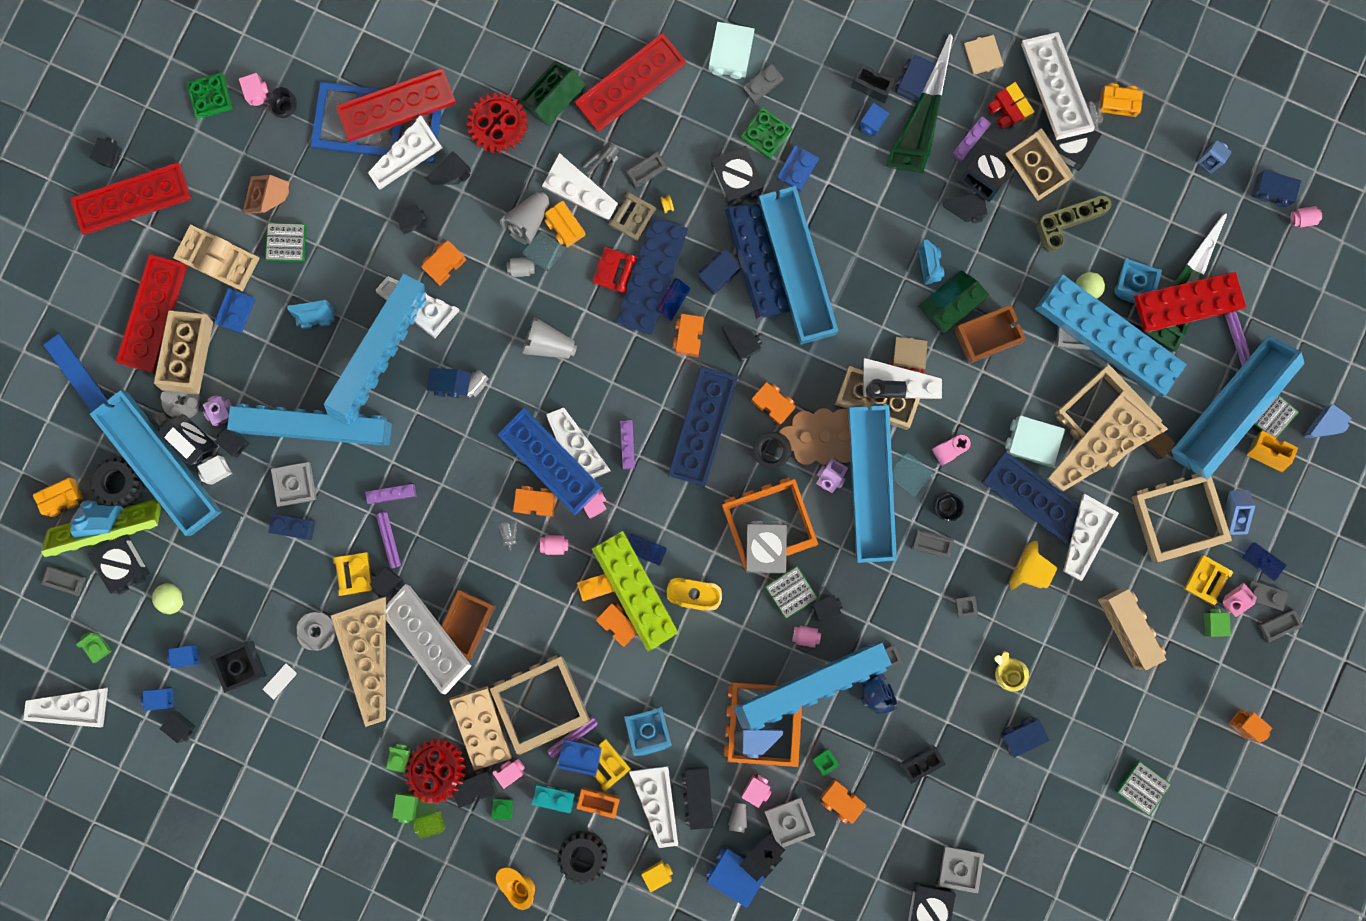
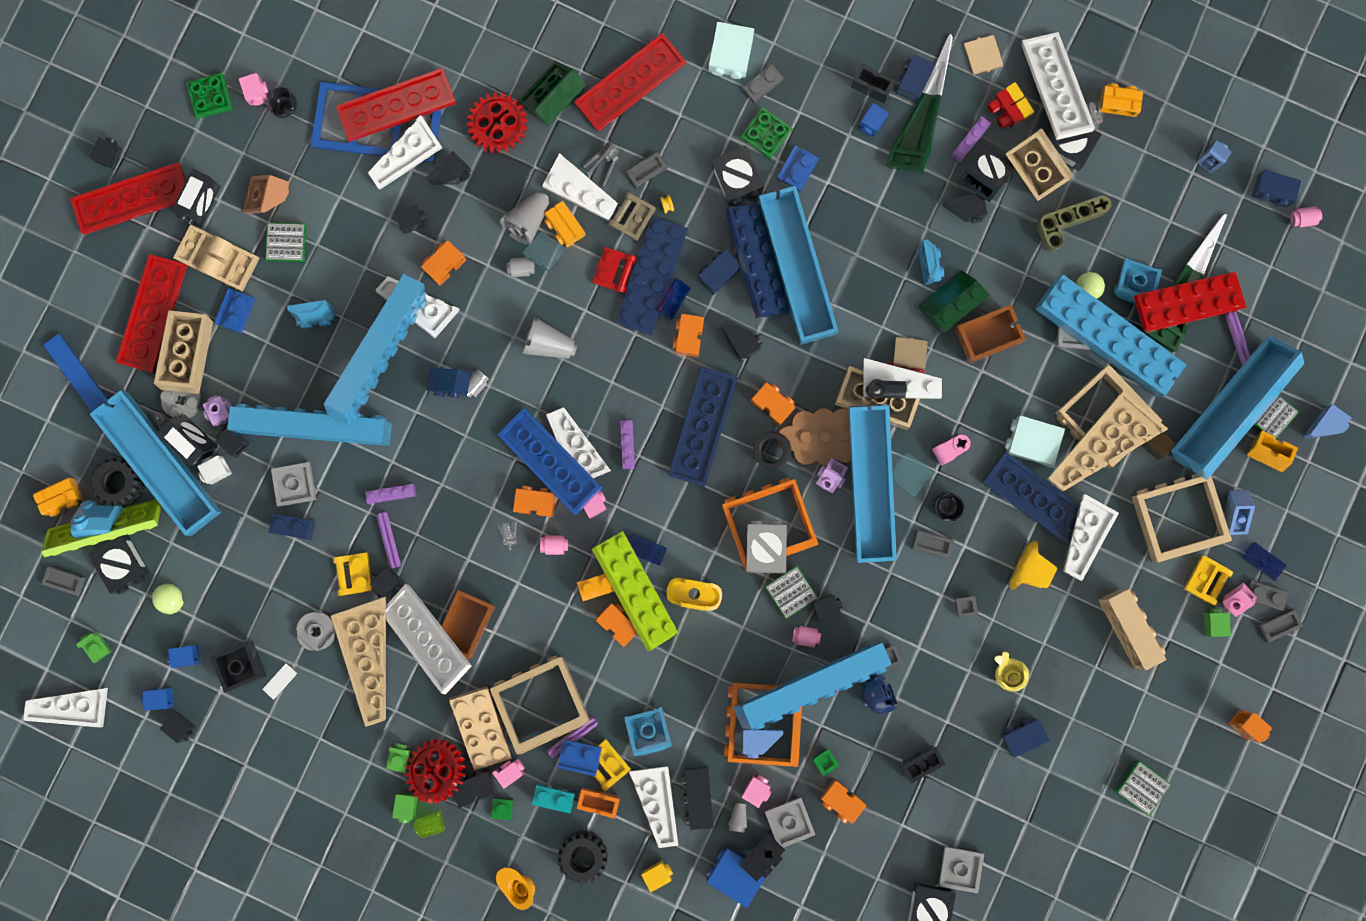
(196, 198): none -> black brick

